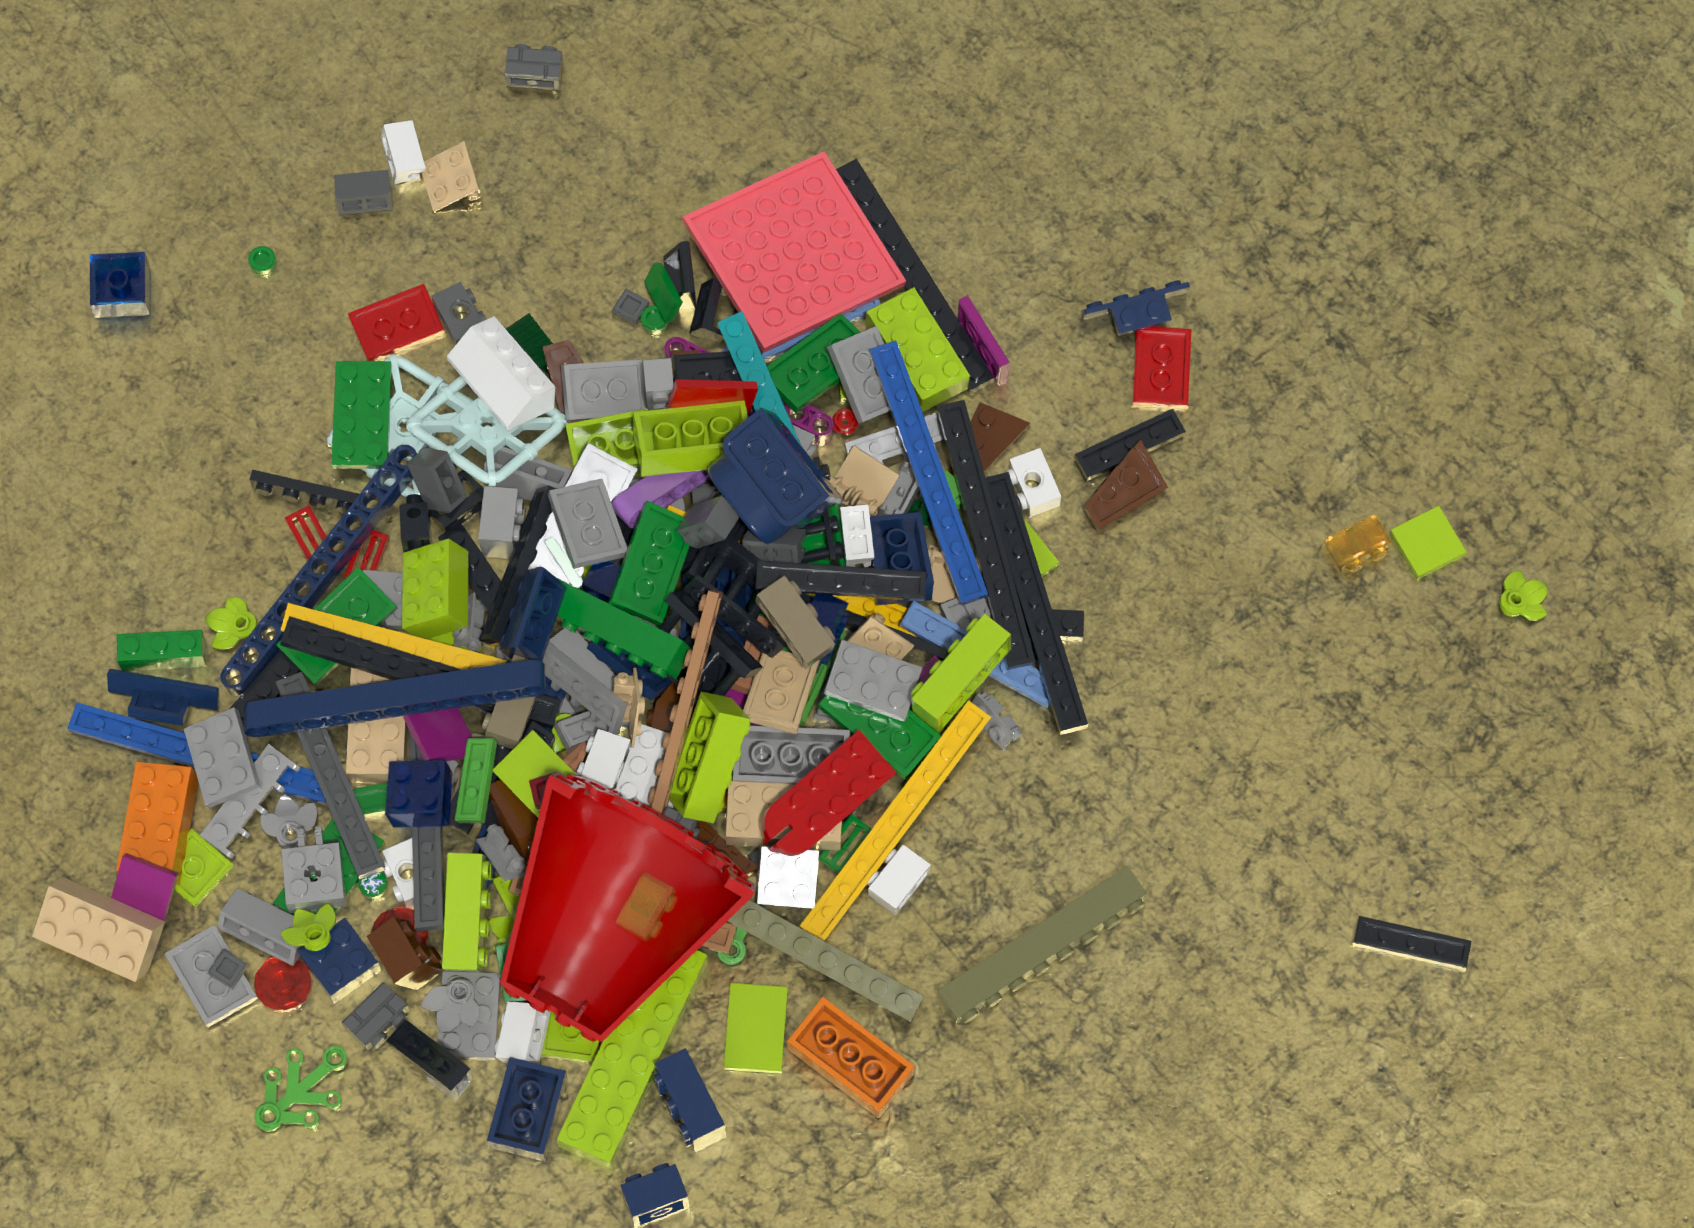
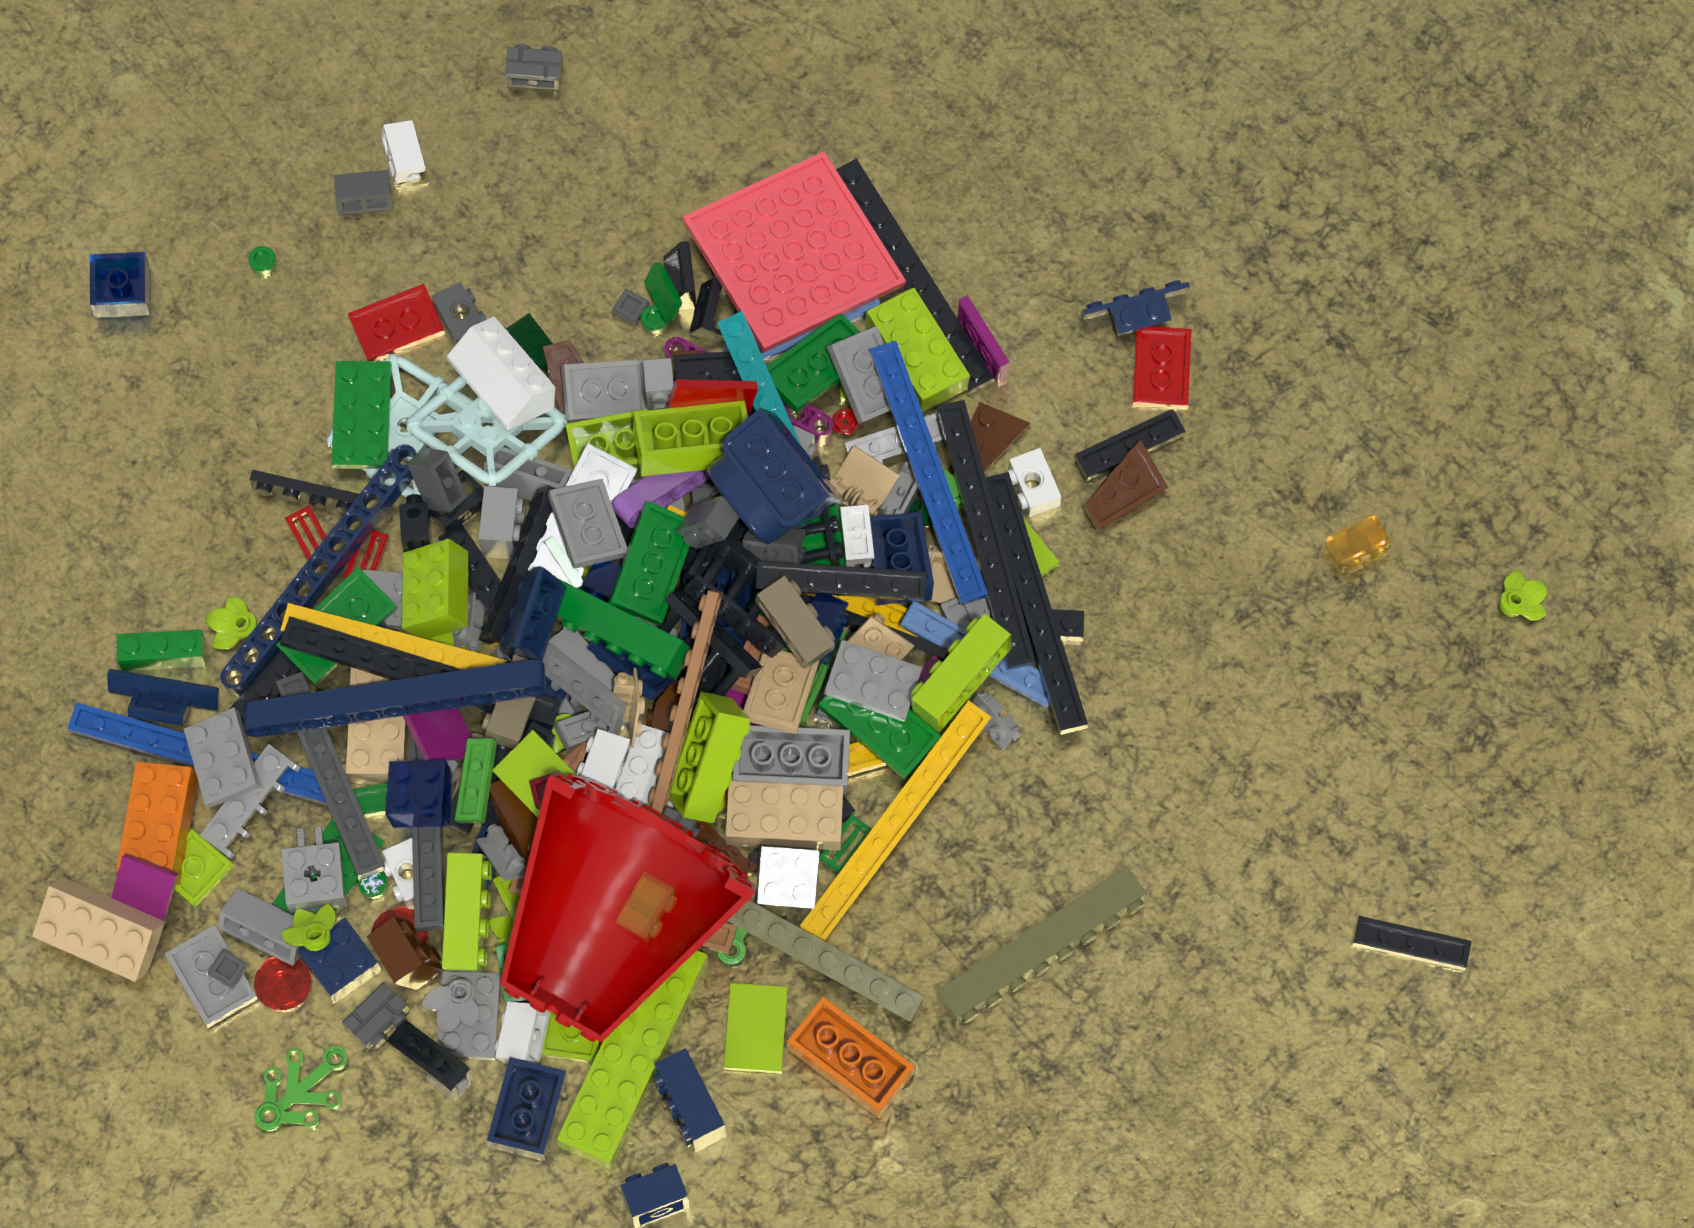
(287, 819): light grey plate -> none
(450, 177): tan hinge -> none
(826, 796): red plate -> none
(898, 879): white brick -> none
(1428, 542): lime tile -> none

